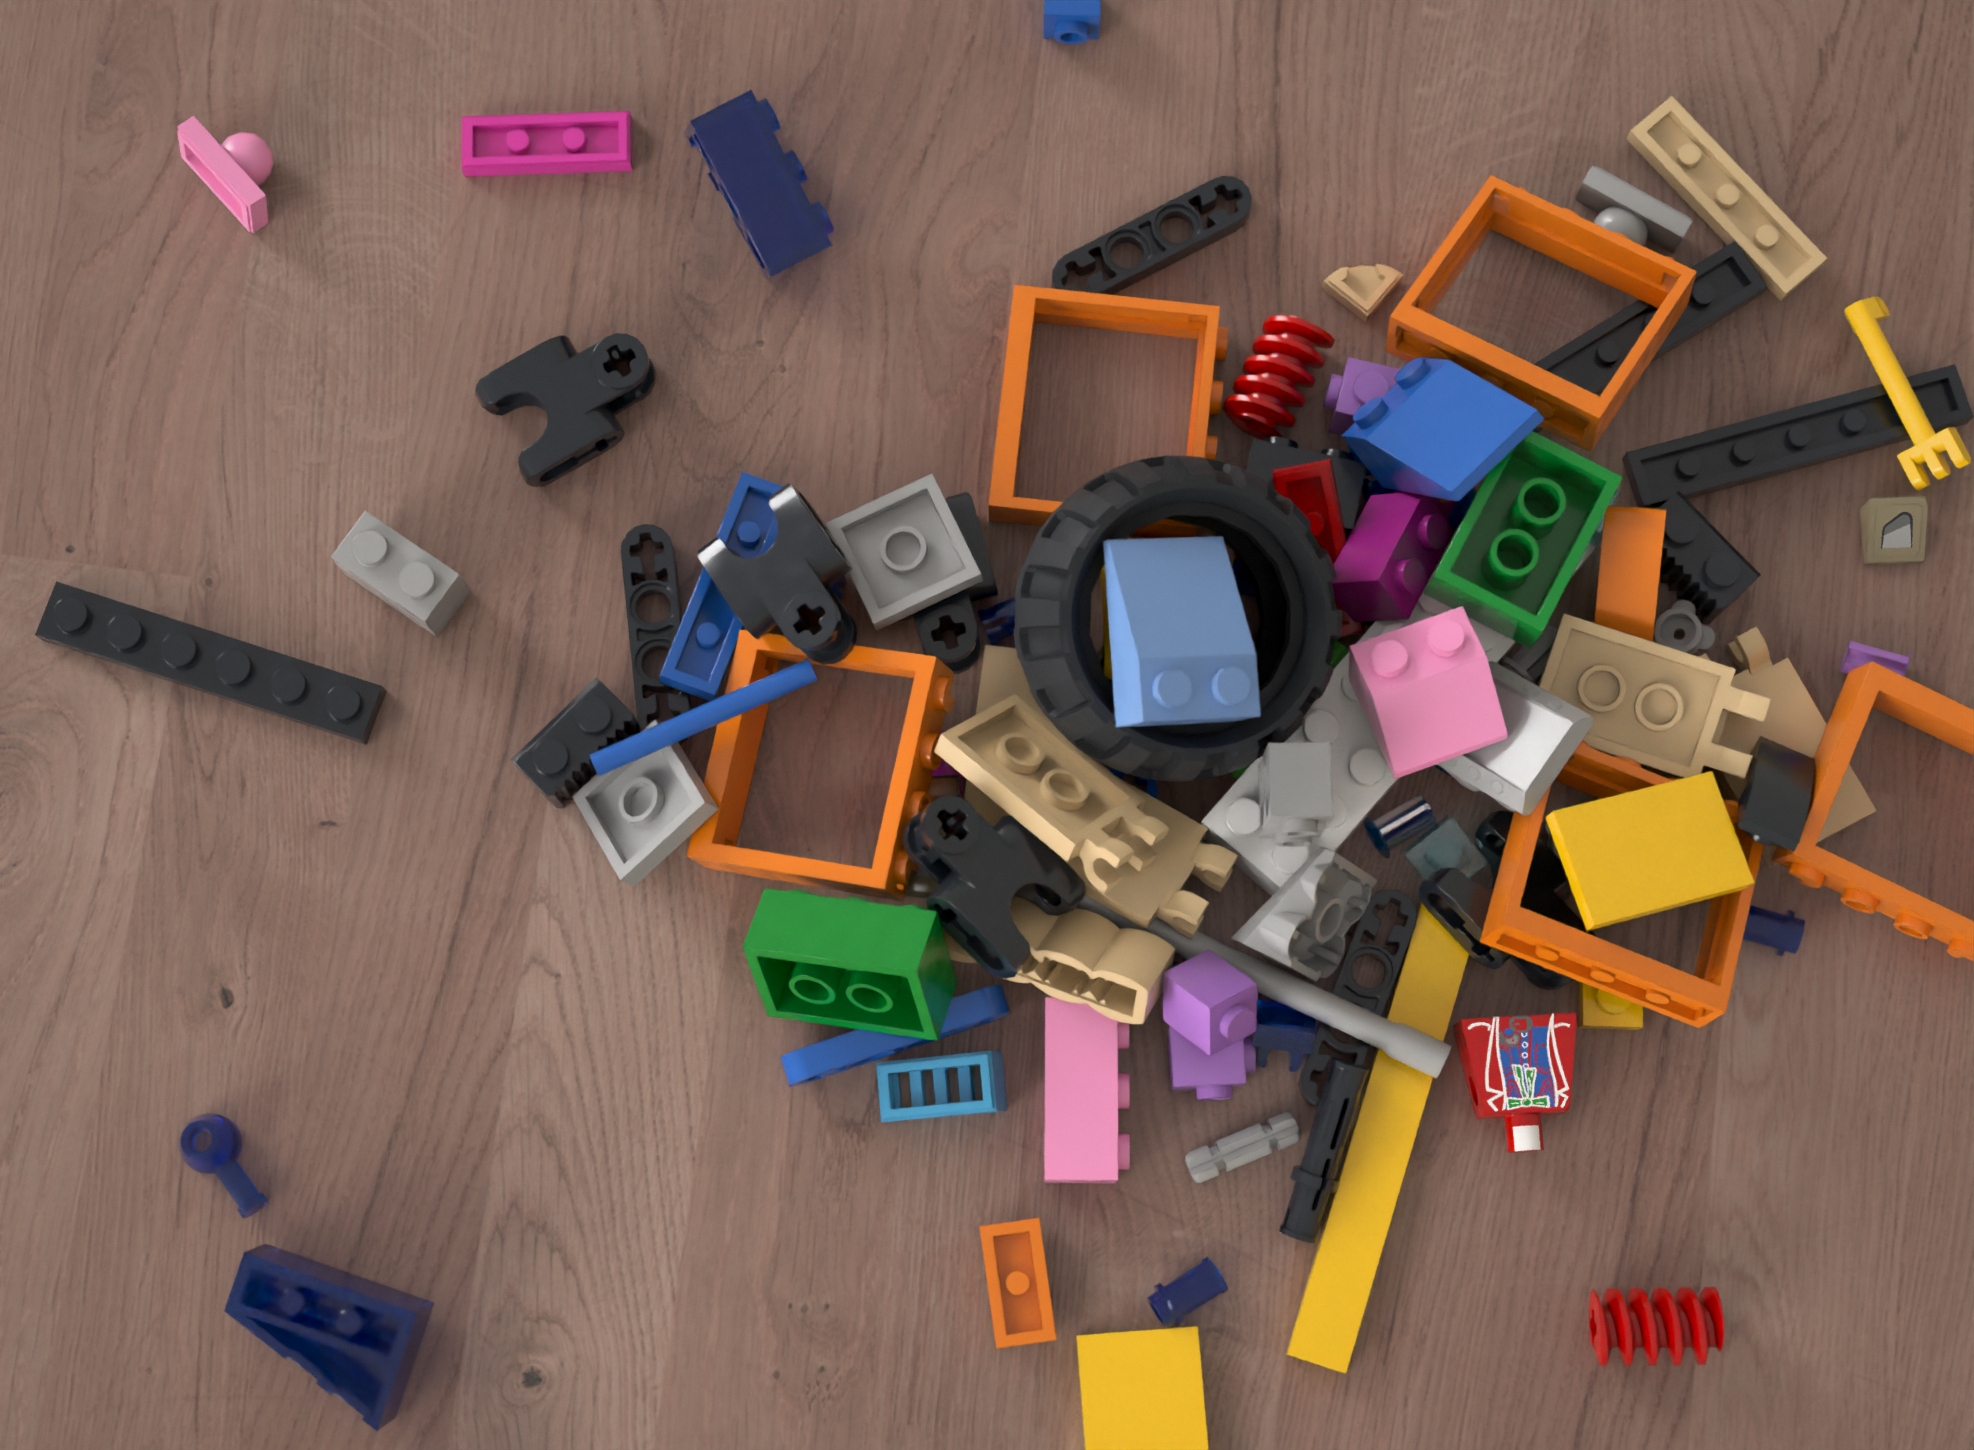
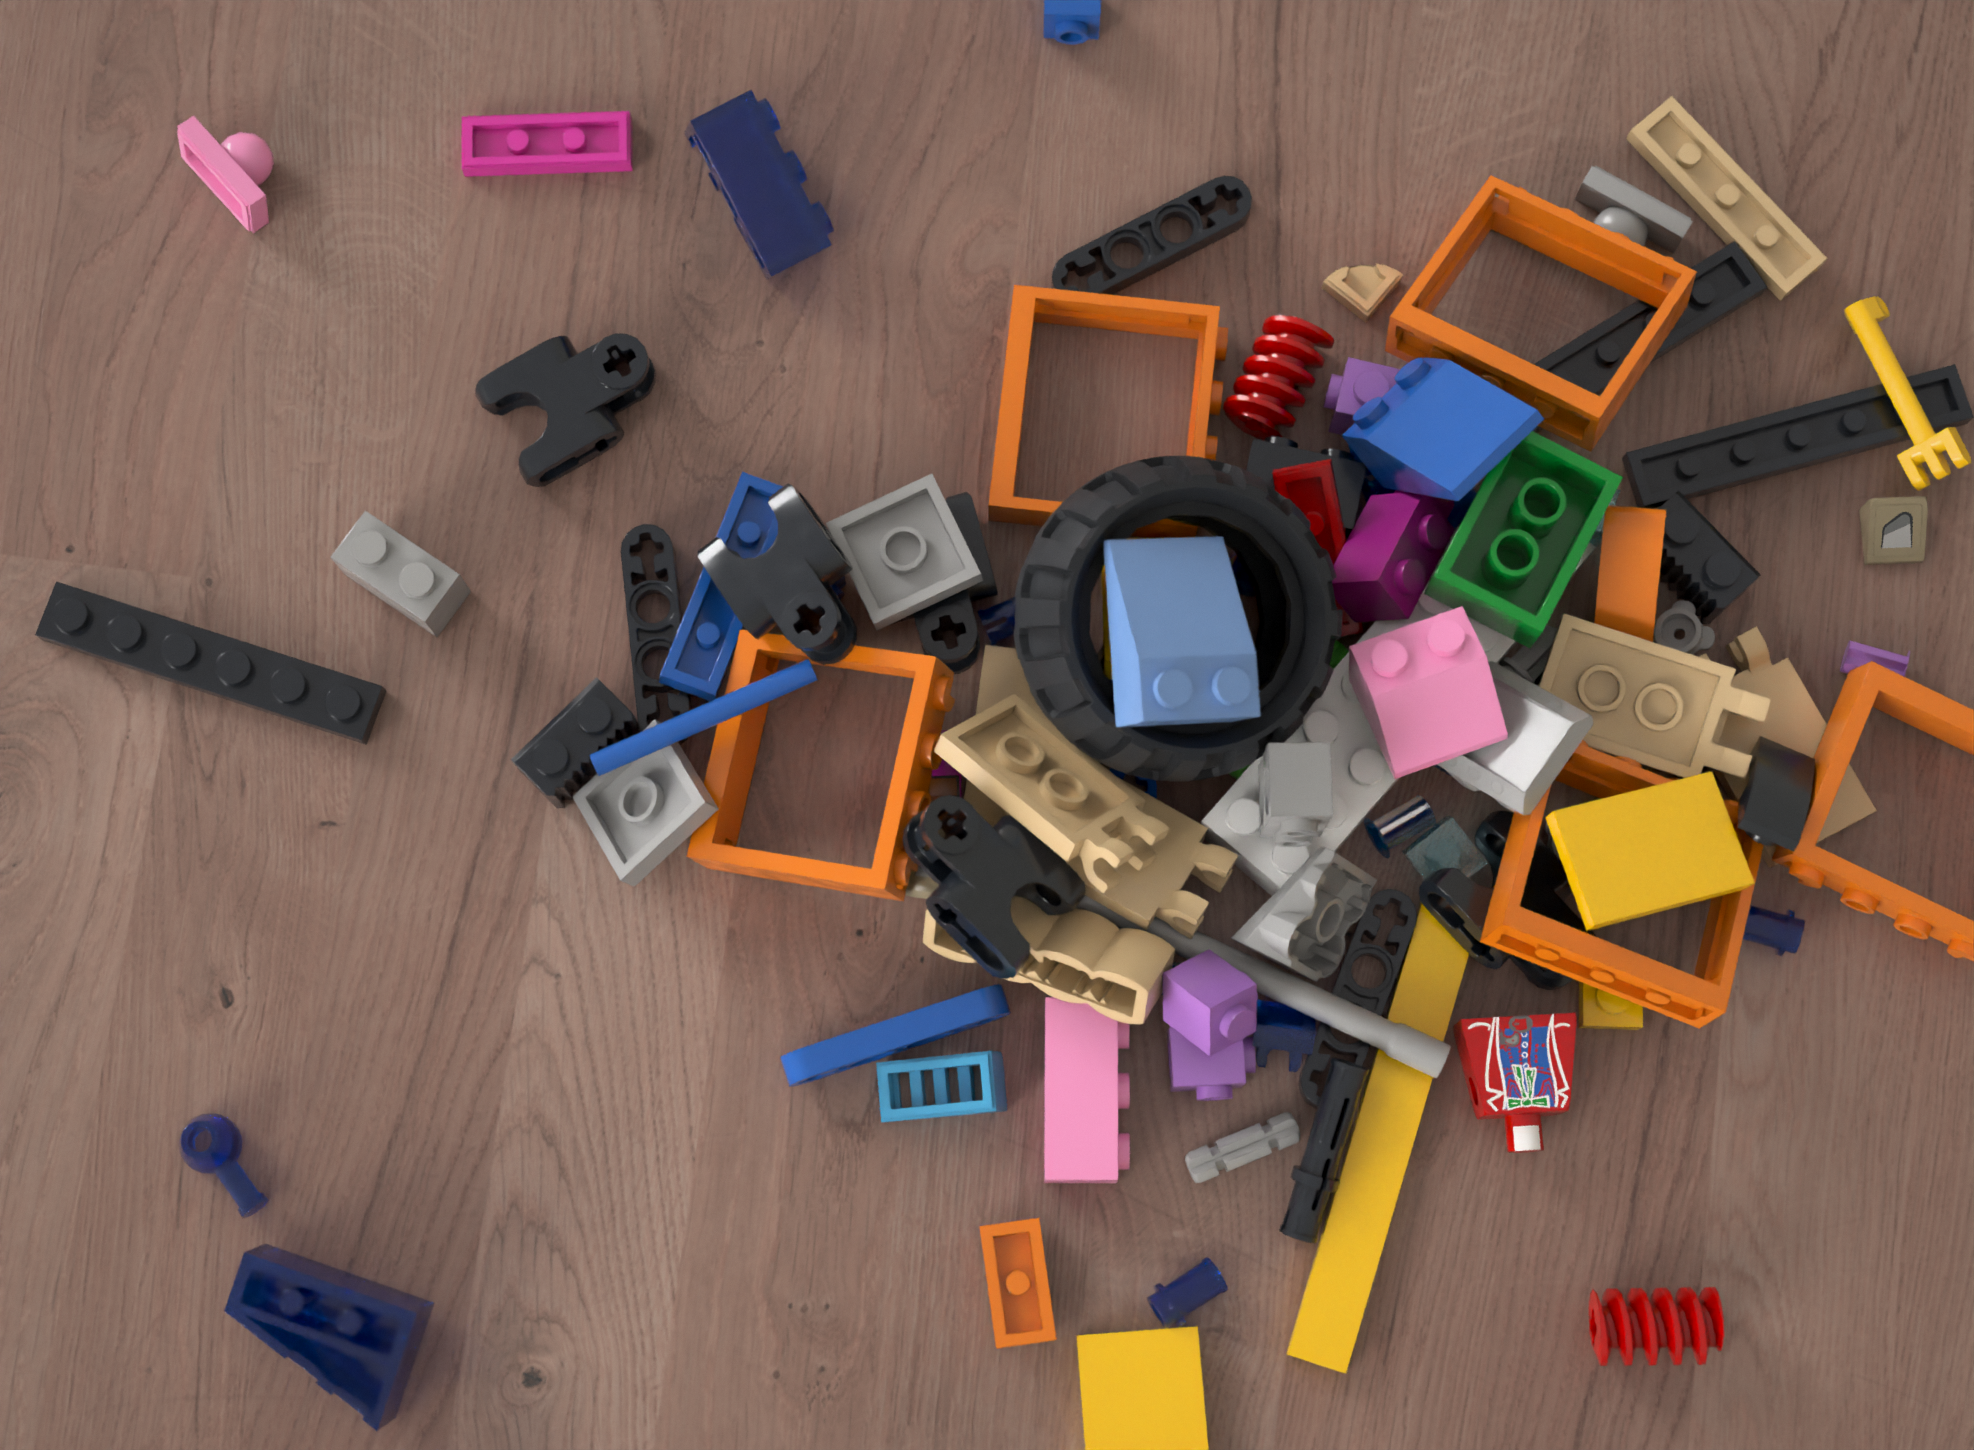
(851, 963): green brick -> none

